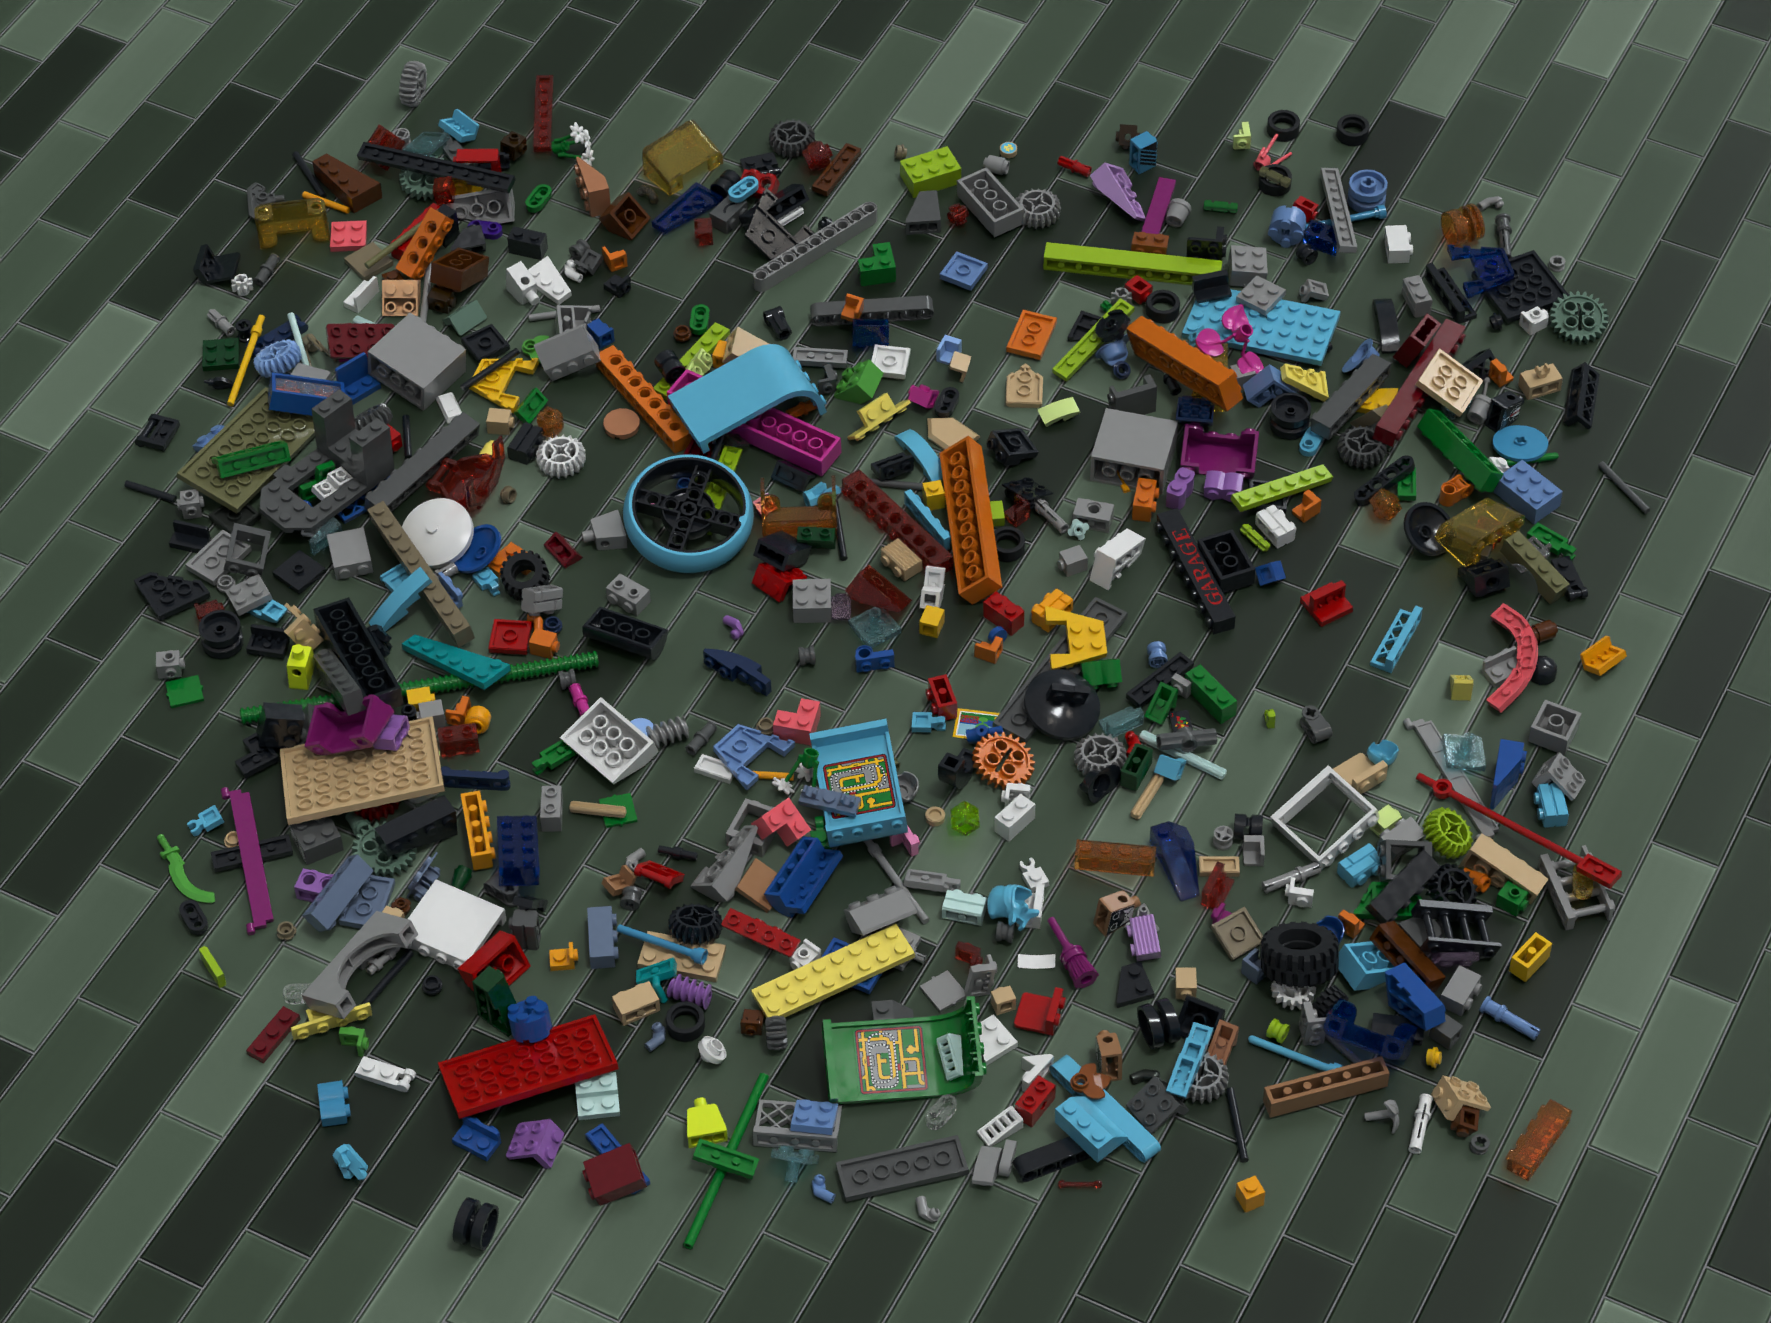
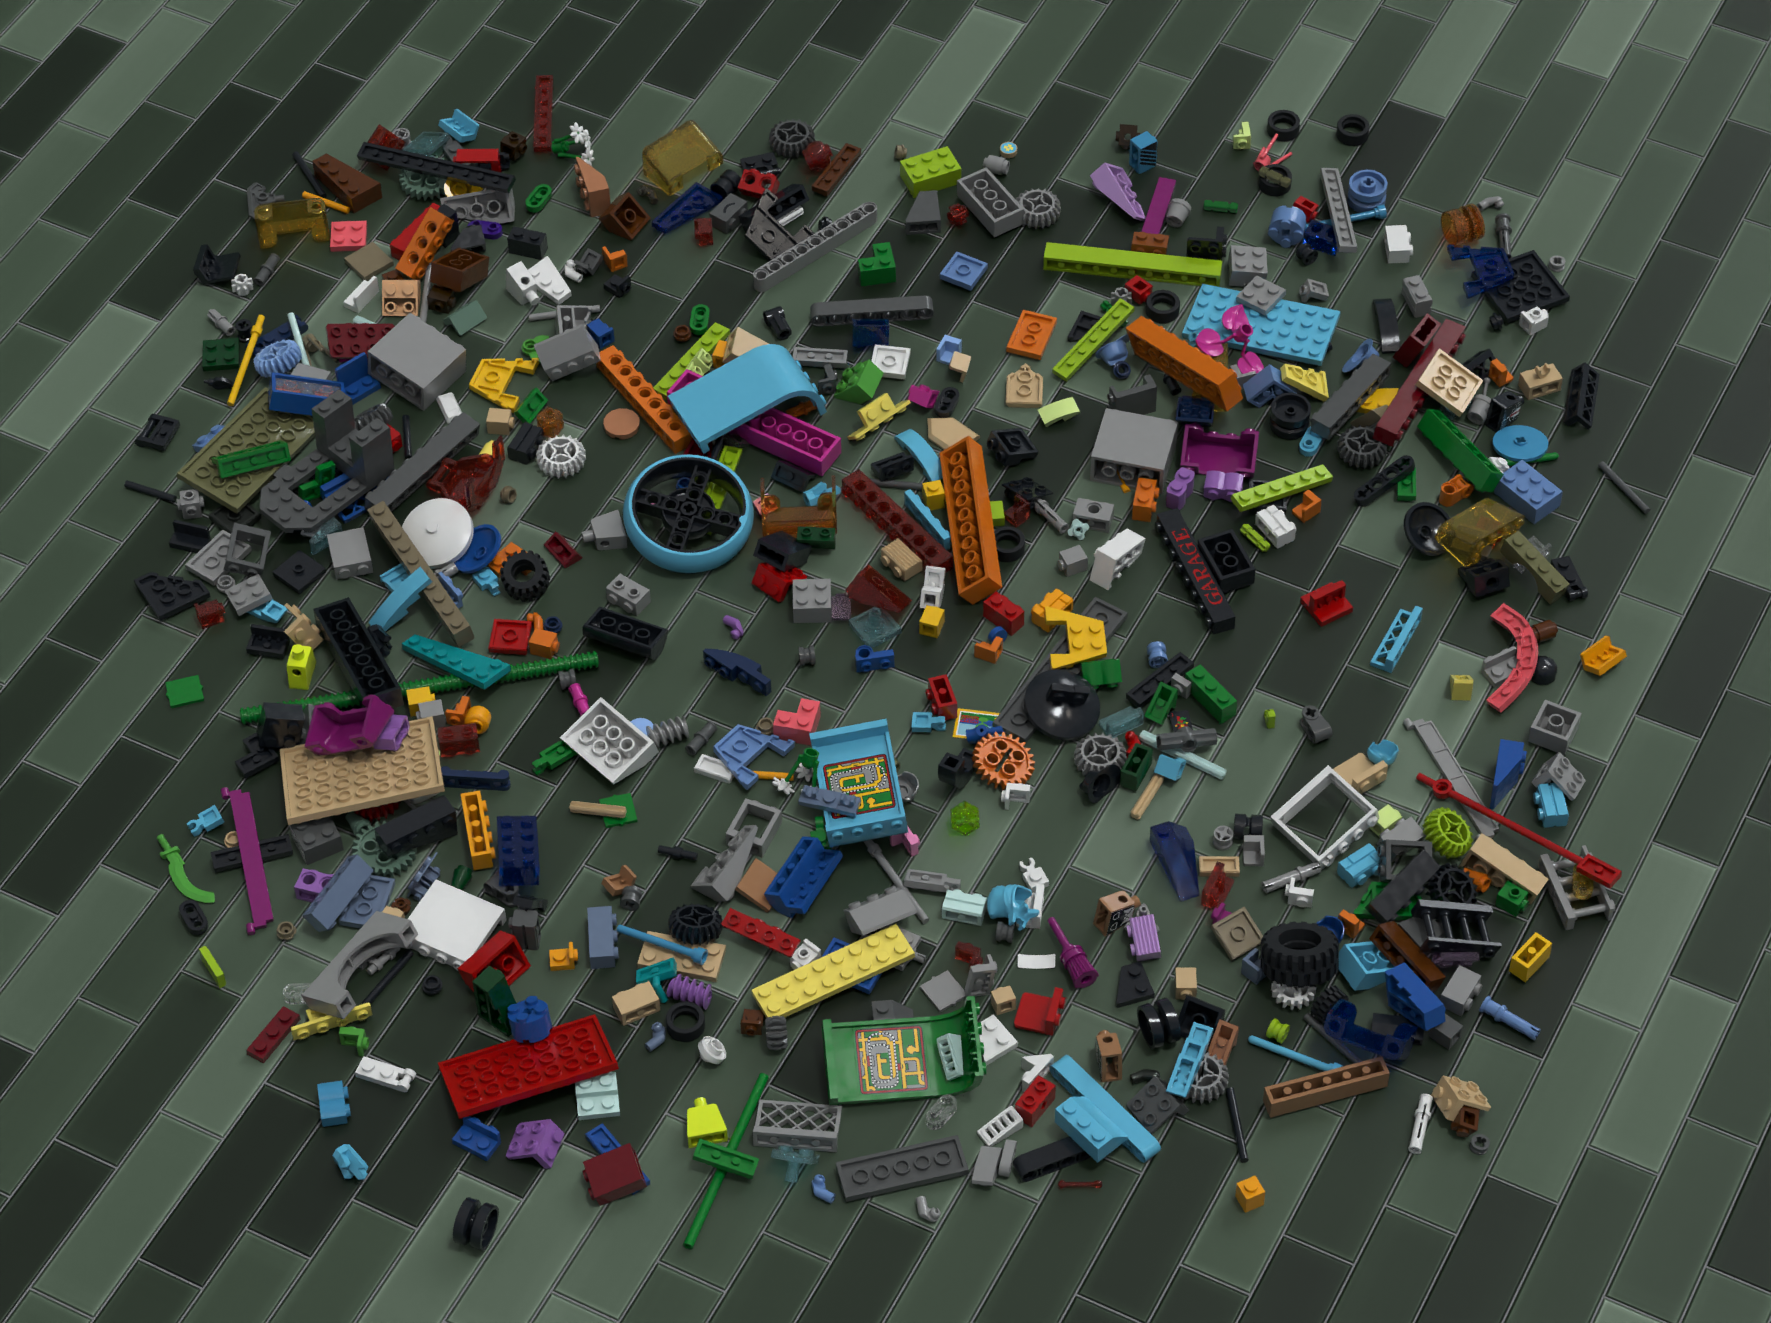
(169, 664): light grey brick -> none
(221, 634): black wheel -> none
(333, 482): white slope -> none
(339, 681): dark grey brick -> none
(392, 246): olive bar -> none
(410, 711): black pin -> none
(413, 83): light grey gear -> none
(444, 190): clear red brick -> none
(485, 343): black plate -> none
(503, 360): black bar -> none
(542, 599): light grey brick -> none
(551, 808): light grey brick -> none
(578, 249): dark grey wheel -> none
(633, 858): light grey arm -> none
(659, 873): red plate -> none
(669, 366): black wheel -> none
(743, 189): medium azure plate -> none
(785, 821): coral brick -> none
(814, 1117): medium blue plate -> none
(840, 536): black bar -> none
(853, 307): orange panel -> none
(935, 816): tan tile -> none
(1014, 817): white brick -> none
(1074, 166): red axle -> none
(1093, 1082): dark orange plate -> none
(1112, 326): black plate -> none
(1115, 857): clear orange brick -> none
(1211, 286): black panel -> none
(1270, 572): blue panel -> none
(1311, 1026): light grey bracket -> none
(1385, 504): clear orange brick -> none
(1391, 1112): light grey plant -> none
(1433, 1057): yellow plate -> none
(1448, 297): black fence -> none
(1464, 748): clear light blue plate -> none
(1539, 1139): clear orange brick -> none
(1558, 542): green plate -> none
(1561, 317): sand green gear -> none

